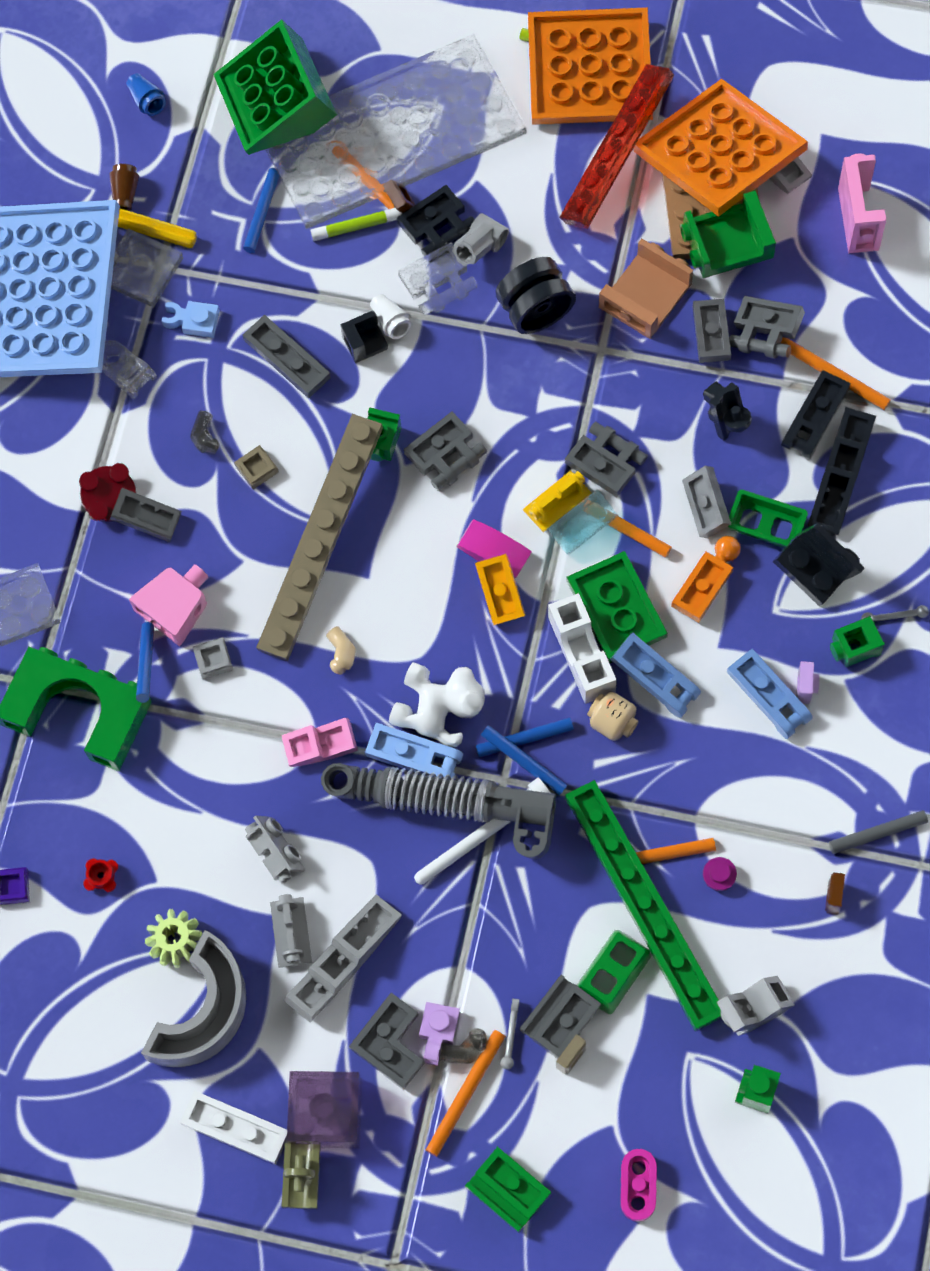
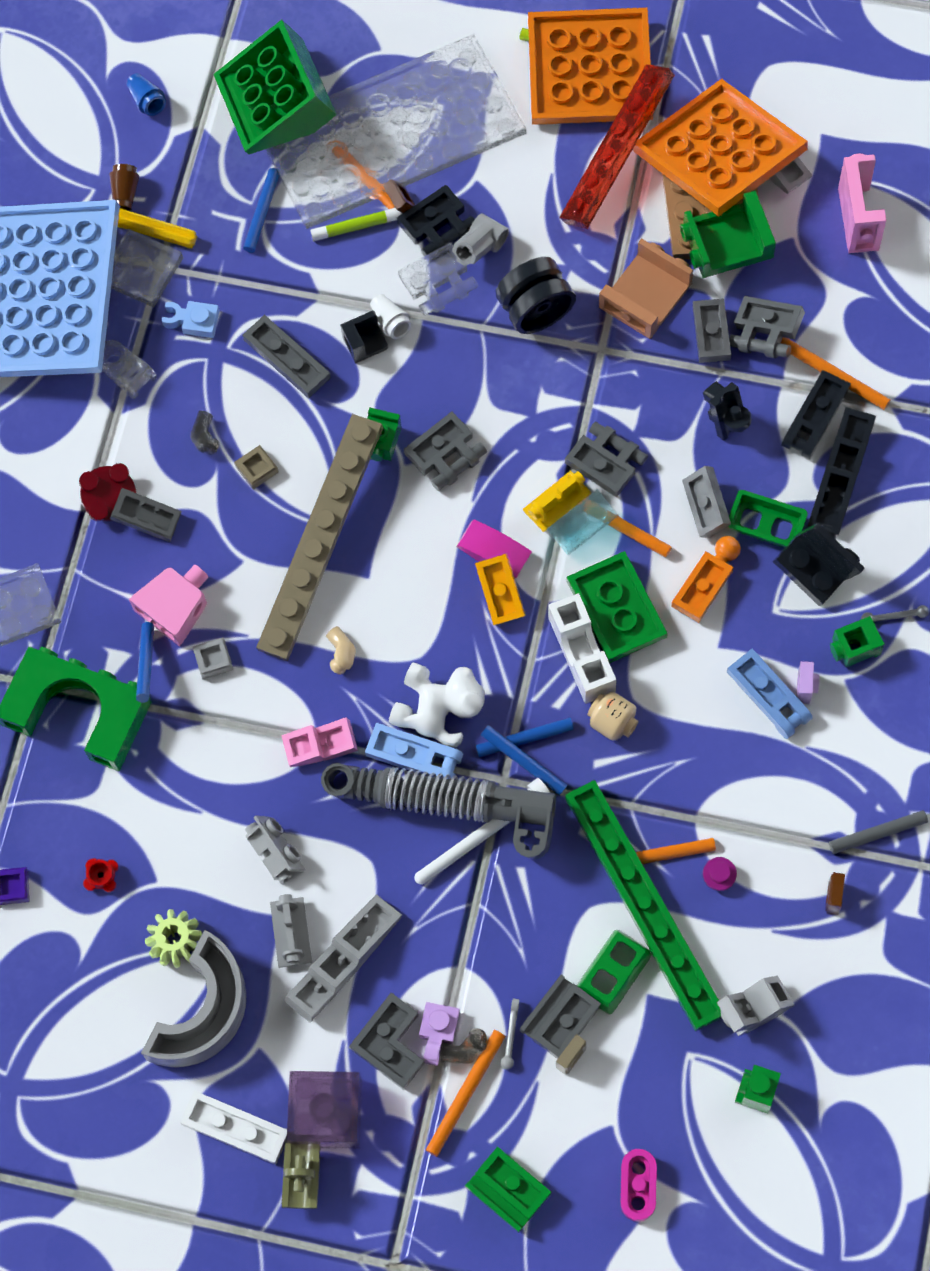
(655, 674): medium blue plate -> none

